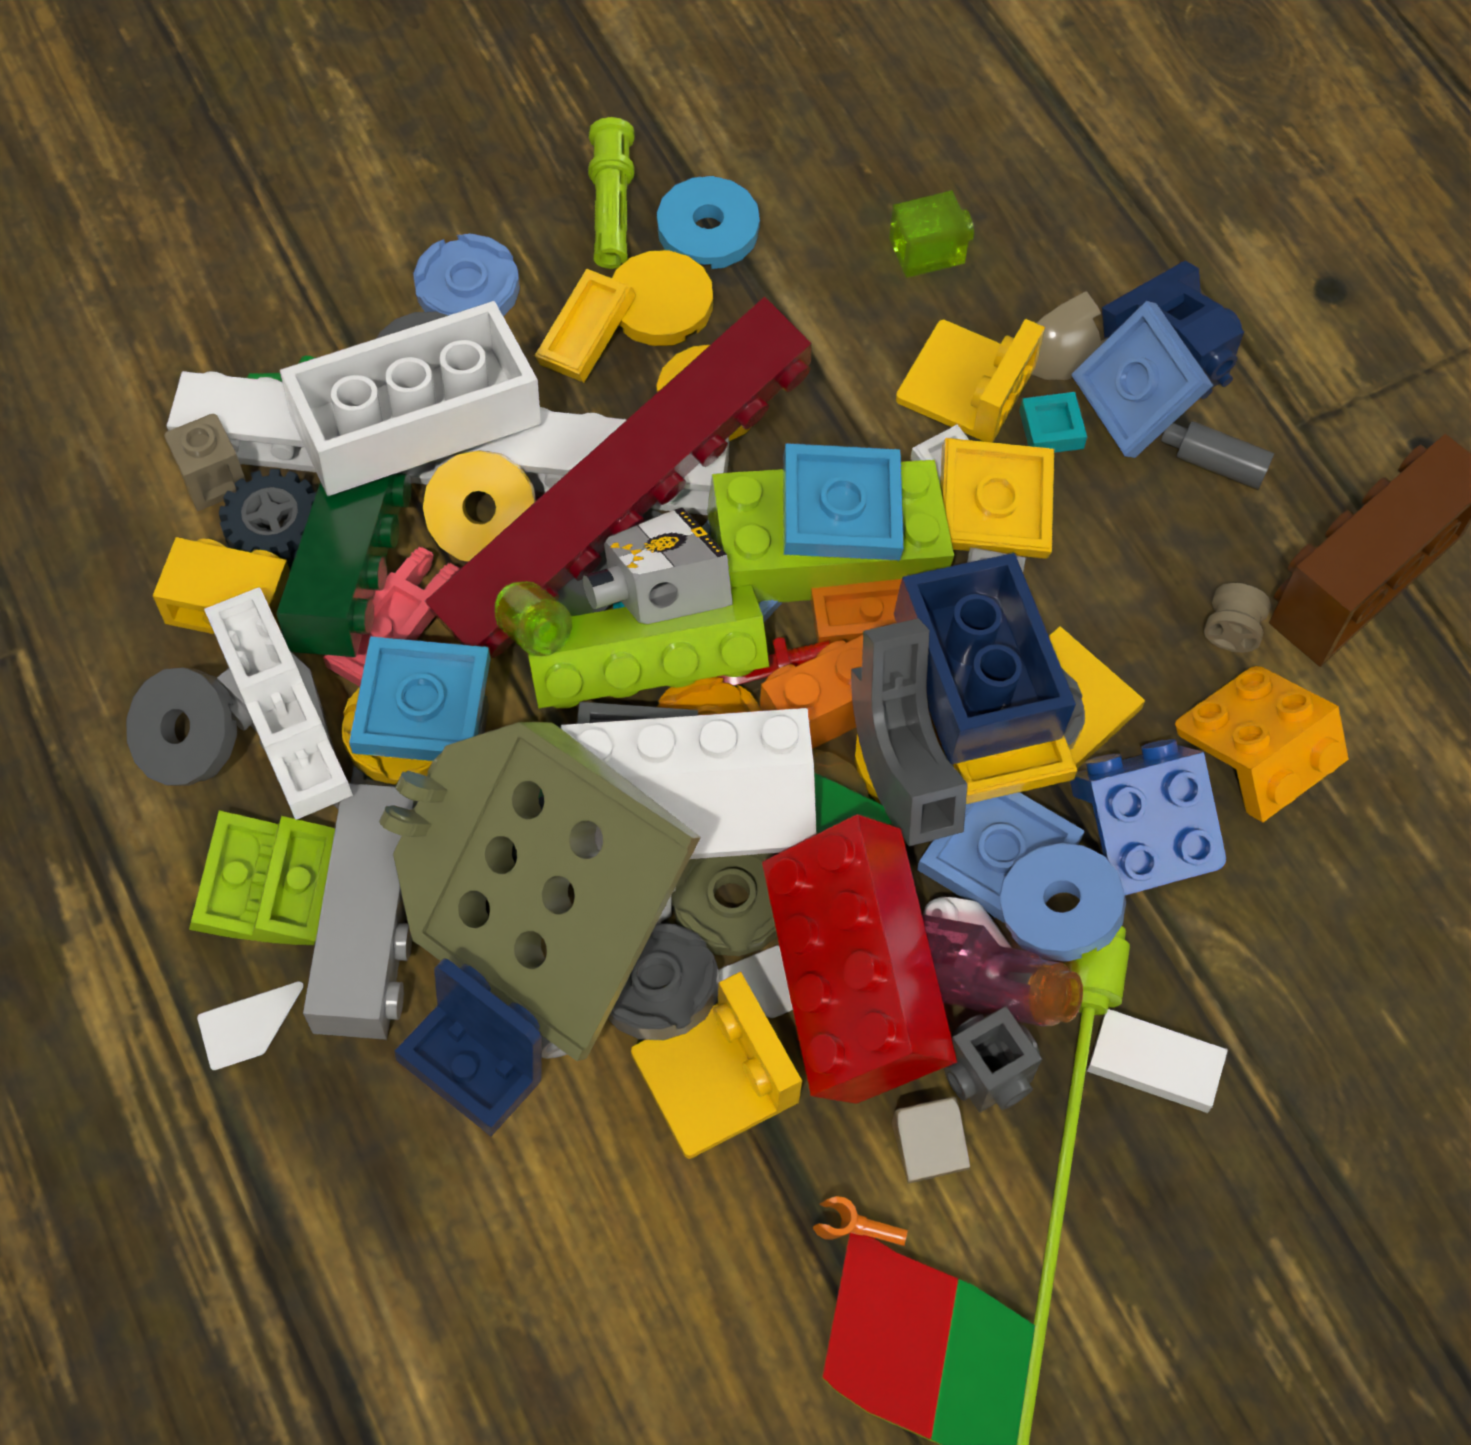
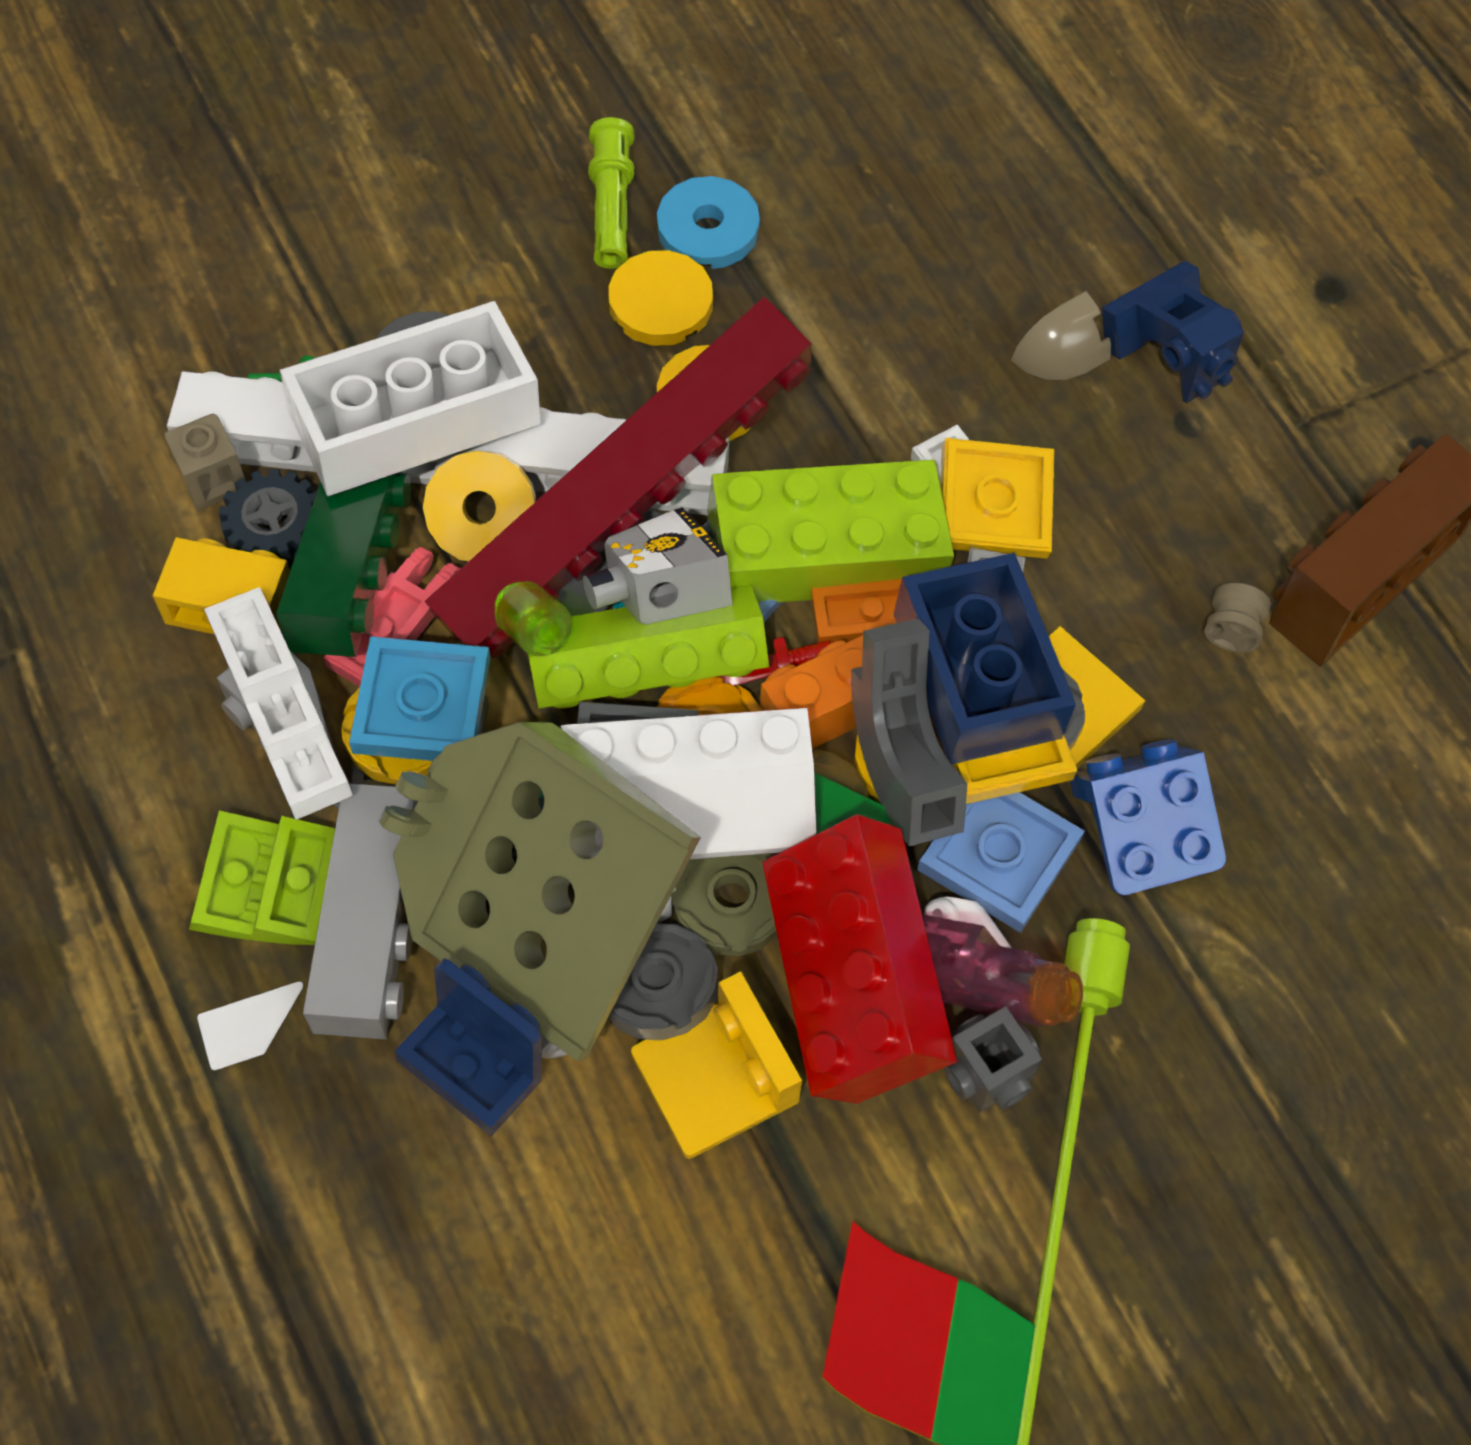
(153, 721): dark grey tile -> none
(466, 275): medium blue tile -> none
(585, 325): yellow tile -> none
(766, 979): white sticker -> none
(842, 502): dark azure plate -> none
(857, 1224): orange hand -> none
(930, 233): clear neon green brick -> none
(931, 1139): slope -> none
(970, 377): yellow bracket -> none
(1053, 422): teal plate -> none
(1055, 871): medium blue tile -> none
(1141, 379): medium blue tile -> none
(1157, 1060): white tile -> none
(1219, 453): dark grey cylinder -> none
(1271, 734): light orange bracket -> none

